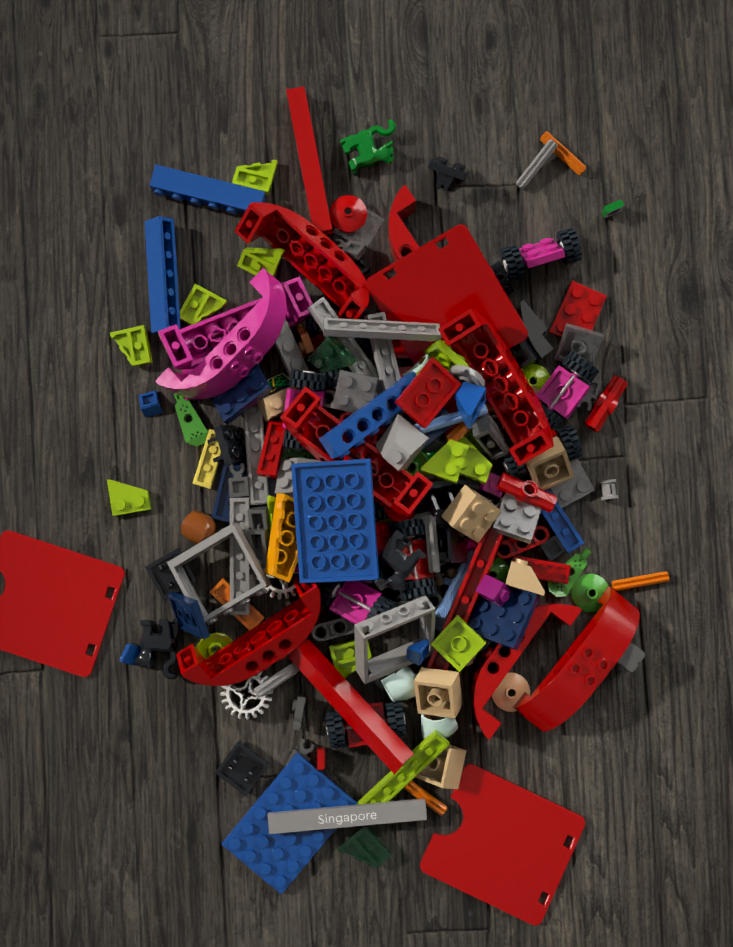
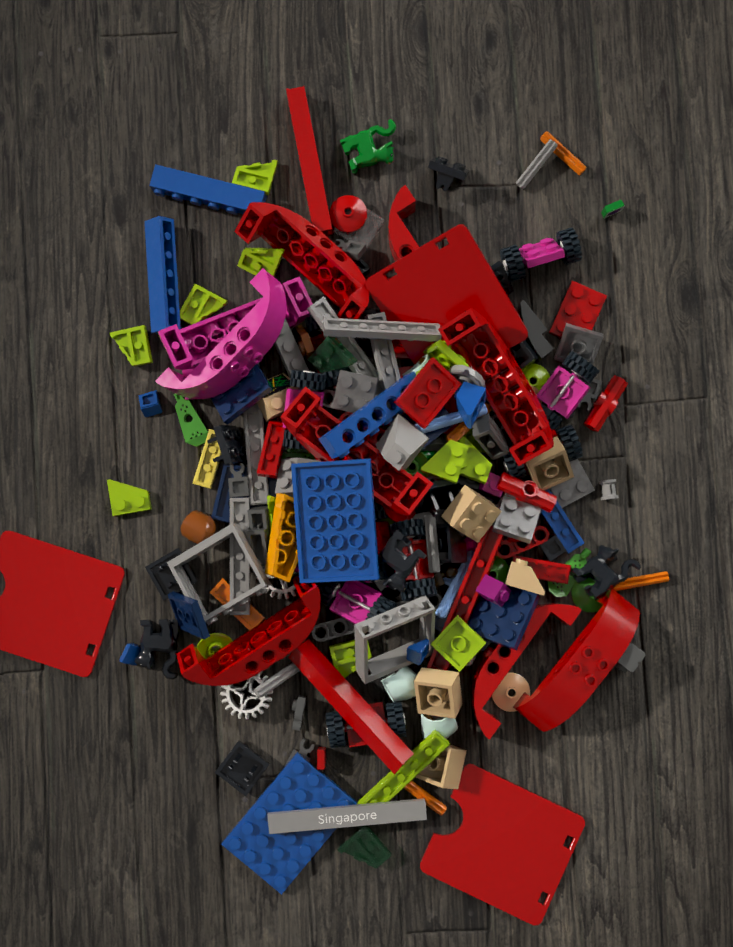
(604, 577): none -> black animal

